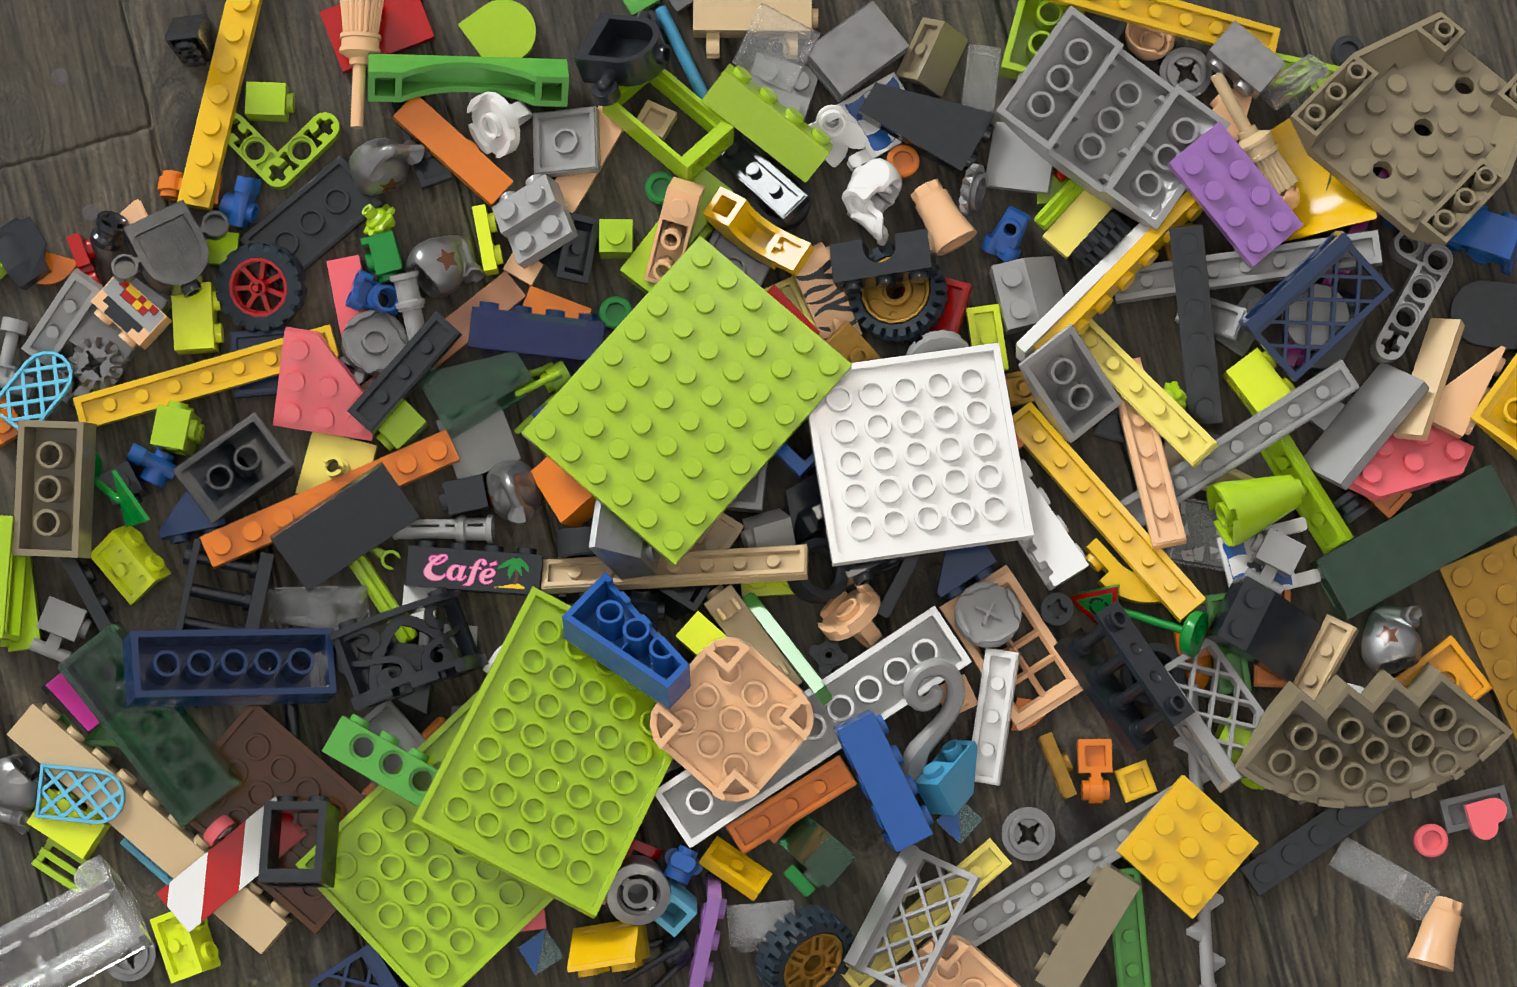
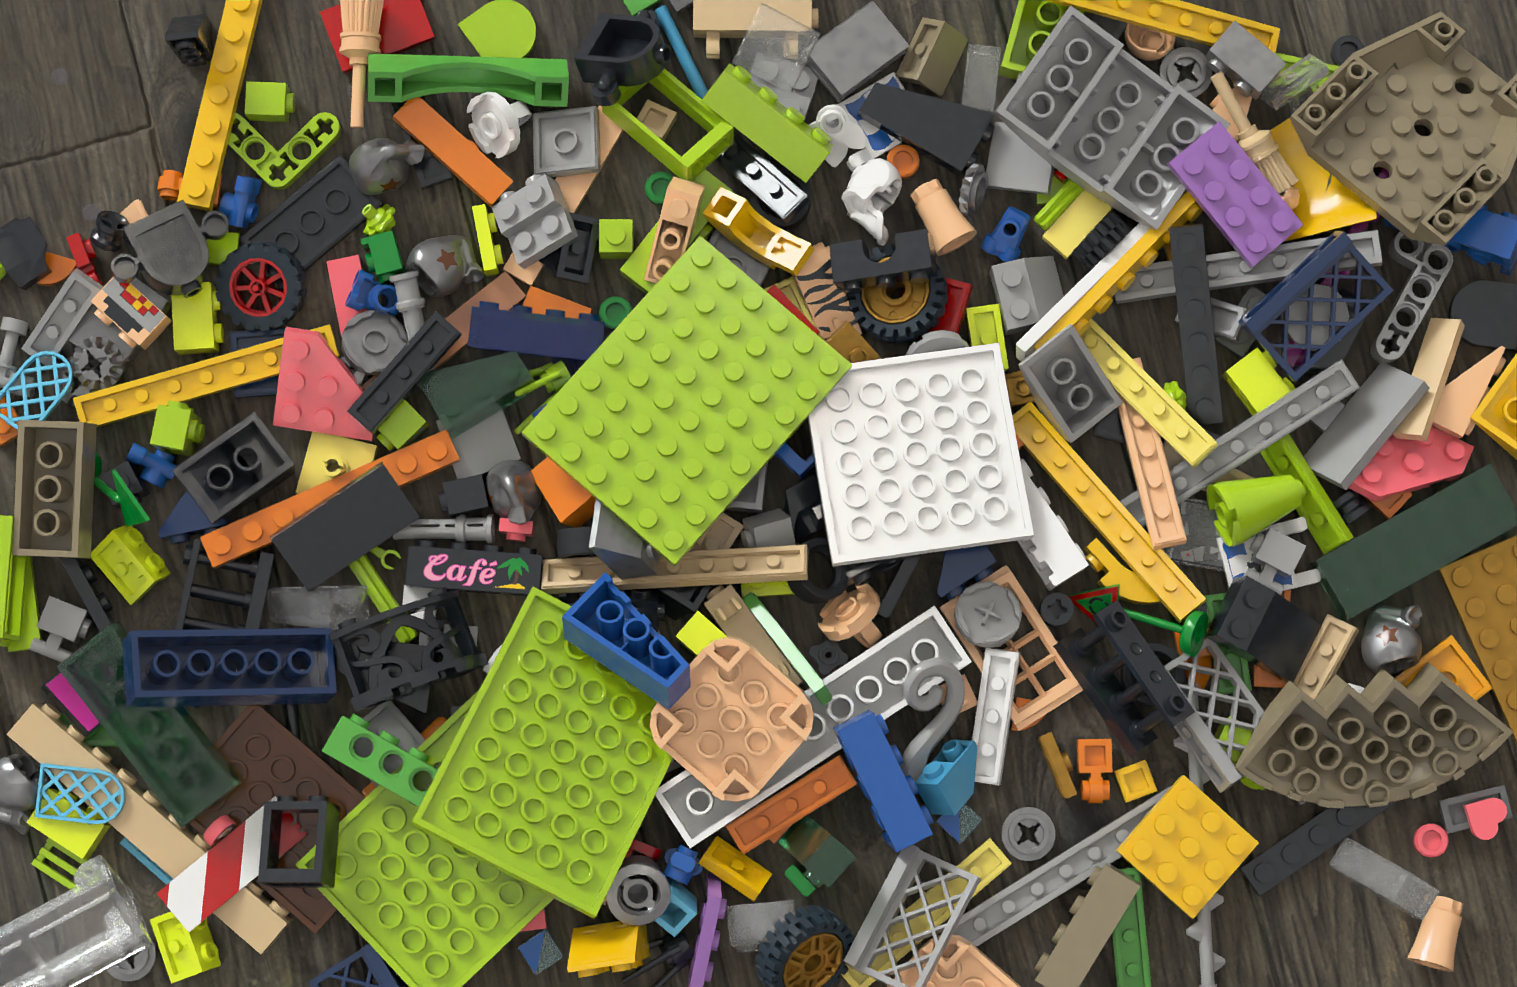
(516, 532): none -> coral plate

